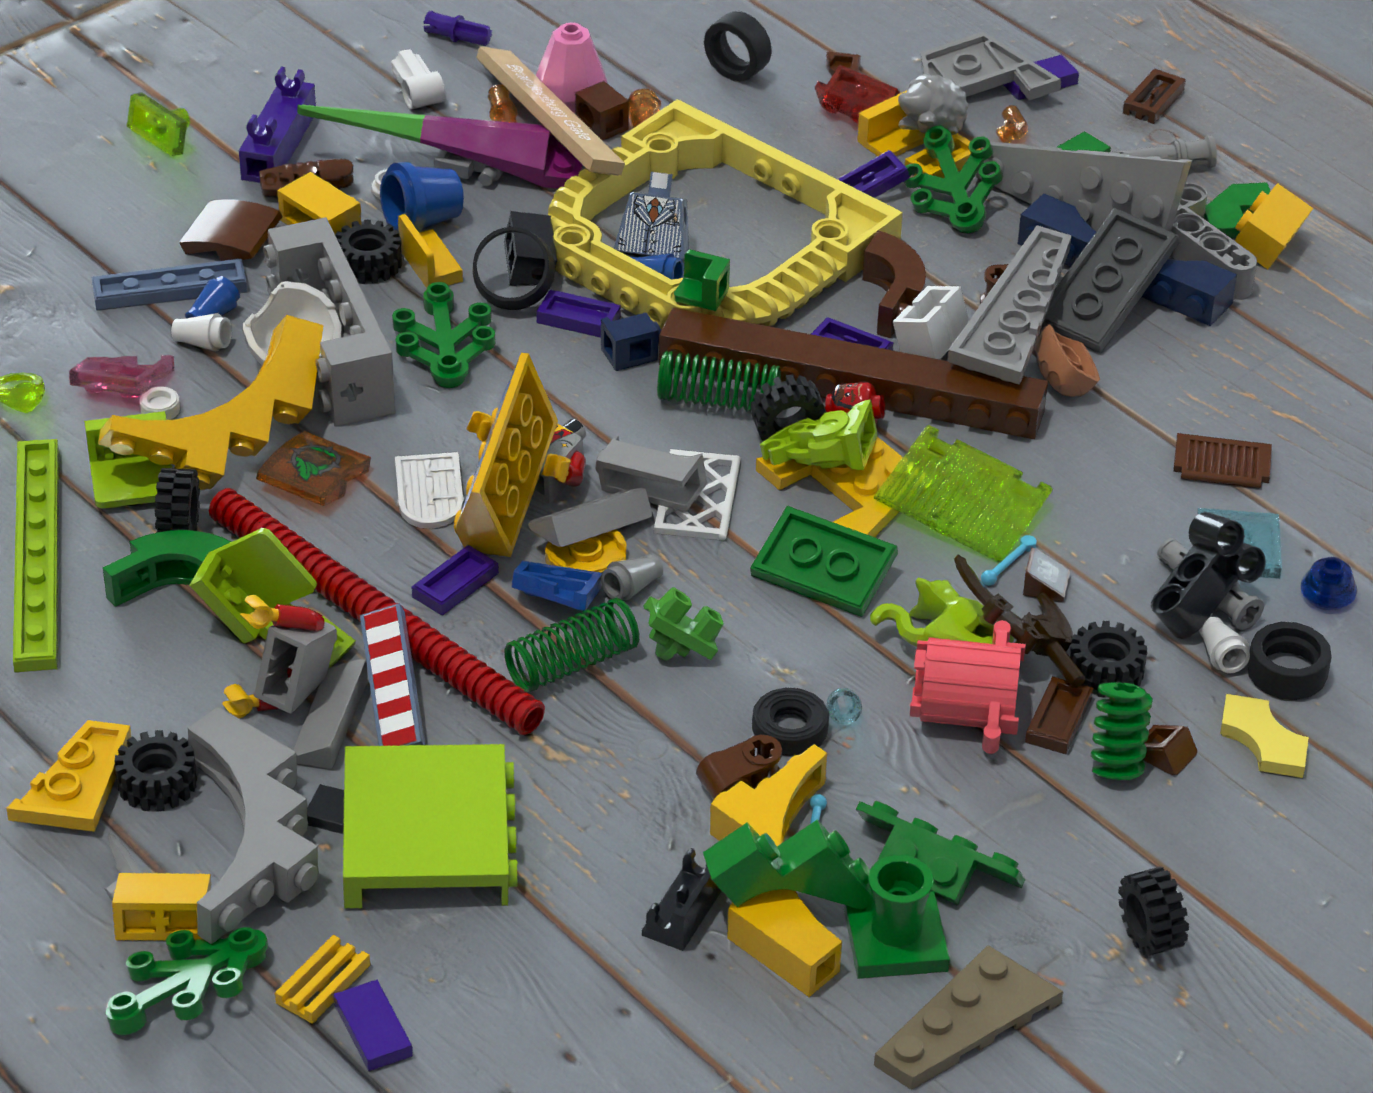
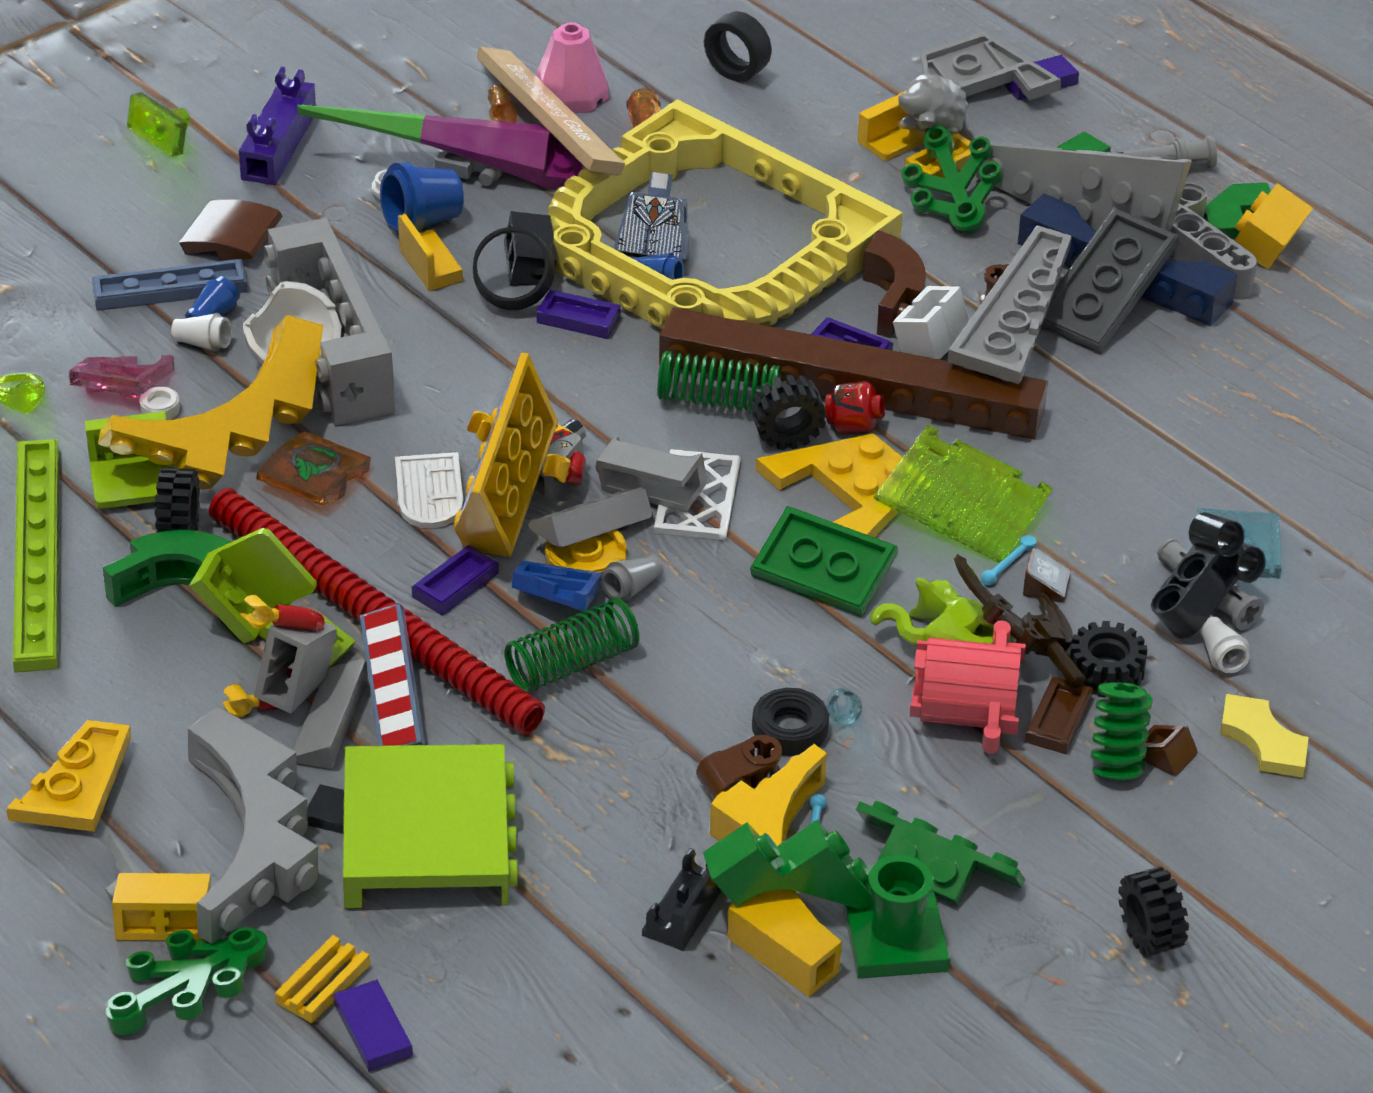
(154, 753): black tyre -> none
(315, 199): yellow brick -> none
(333, 171): reddish brown hinge -> none
(371, 250): black tyre -> none
(417, 82): white piece -> none
(447, 367): green plant -> none
(457, 28): dark purple axle -> none
(602, 110): reddish brown brick -> none
(630, 341): dark blue brick -> none
(679, 633): bright green hips -> none
(704, 280): green panel -> none
(826, 442): lime piece -> none
(847, 60): reddish brown tile -> none
(852, 92): clear red bracket -> none
(877, 175): dark purple tile -> none
(965, 1015): dark tan wing -> none
(1014, 127): clear orange arm -> none
(1065, 363): nougat piece -> none
(1160, 99): reddish brown tile -> none
(1222, 460): reddish brown window -> none
(1283, 681): black tyre -> none
(1329, 584): clear blue cone -> none

